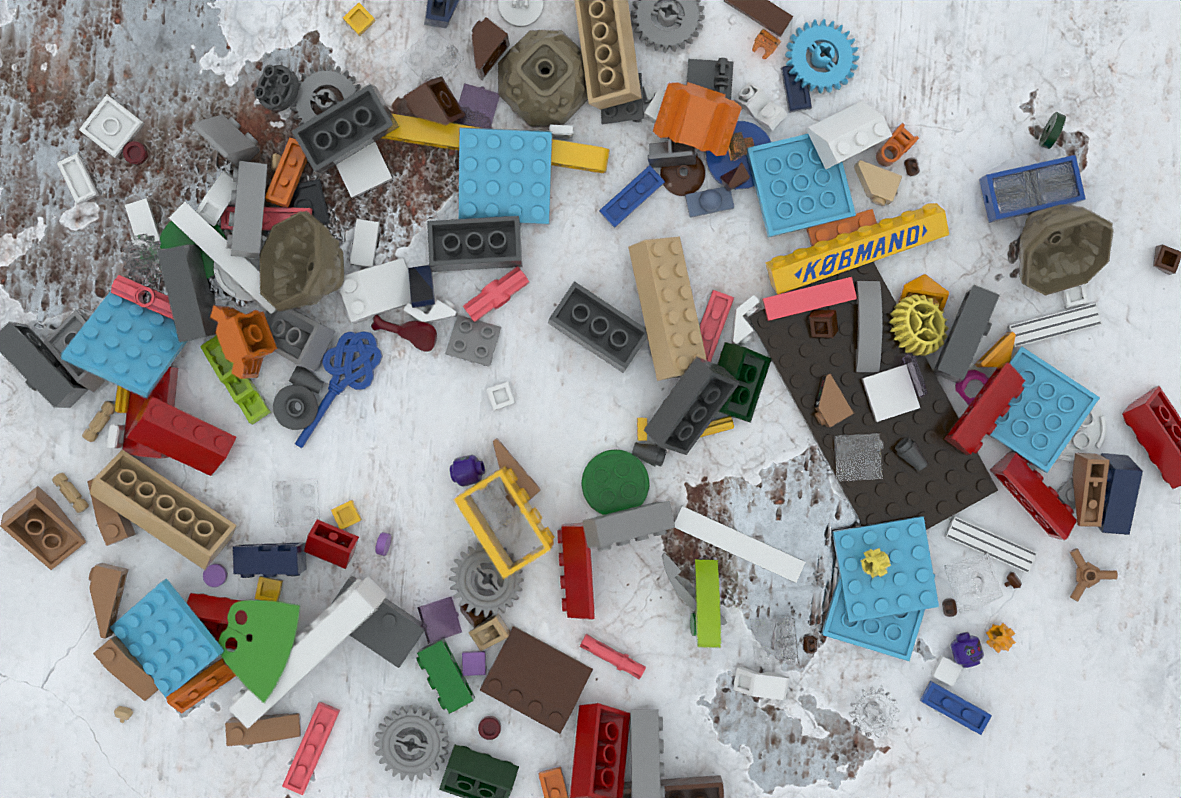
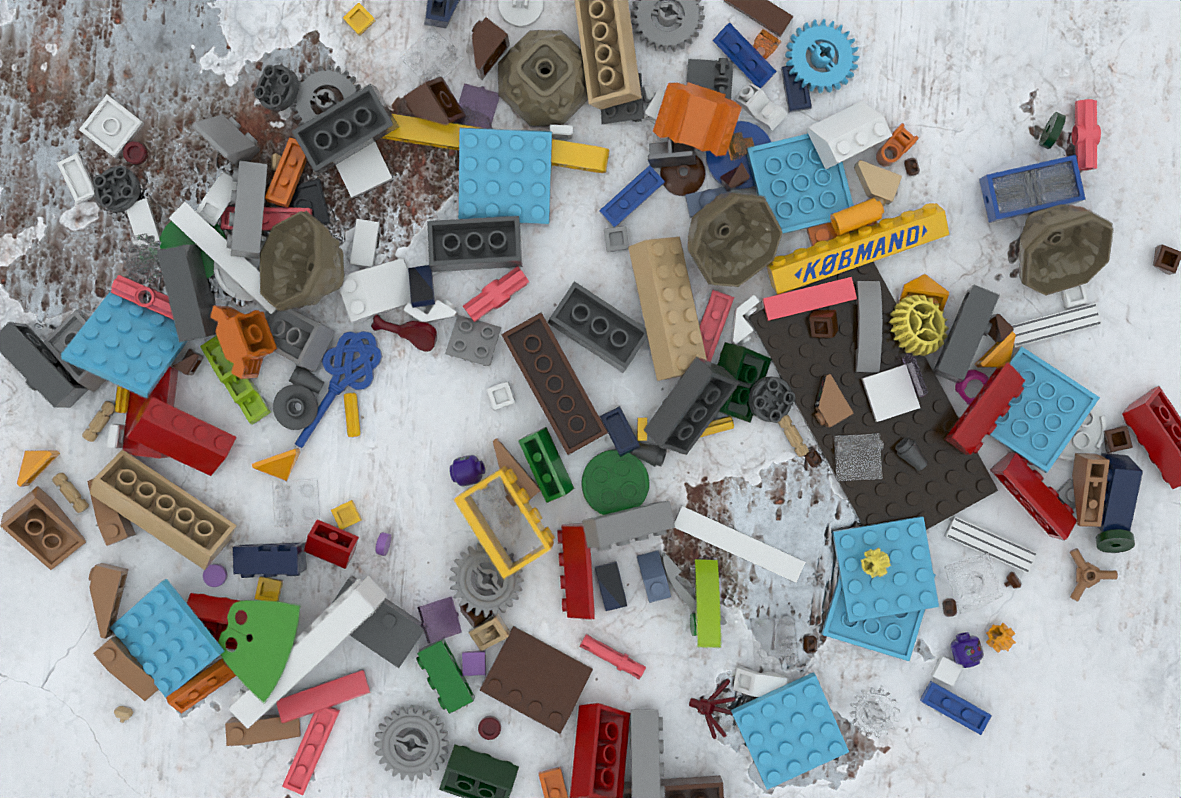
(34, 464): none -> light orange slope
(116, 189): none -> dark grey tile
(189, 362): none -> reddish brown slope
(278, 465): none -> light orange slope
(323, 696): none -> coral tile
(352, 415): none -> yellow axle
(546, 464): none -> green brick
(554, 383): none -> reddish brown brick
(611, 586): none -> black tile
(616, 239): none -> light grey plate
(620, 431): none -> dark blue tile
(653, 576): none -> sand blue slope
(707, 707): none -> dark red plant
(733, 238): none -> dark tan rock
(744, 55): none -> blue plate
(771, 399): none -> dark grey tile
(790, 730): none -> medium azure plate
(793, 436): none -> tan axle
(813, 458): none -> reddish brown rock
(856, 216): none -> light orange brick
(1000, 328): none -> reddish brown slope
(1086, 134): none -> coral piece
(1115, 541): none -> dark green piece
(1117, 439): none -> reddish brown slope

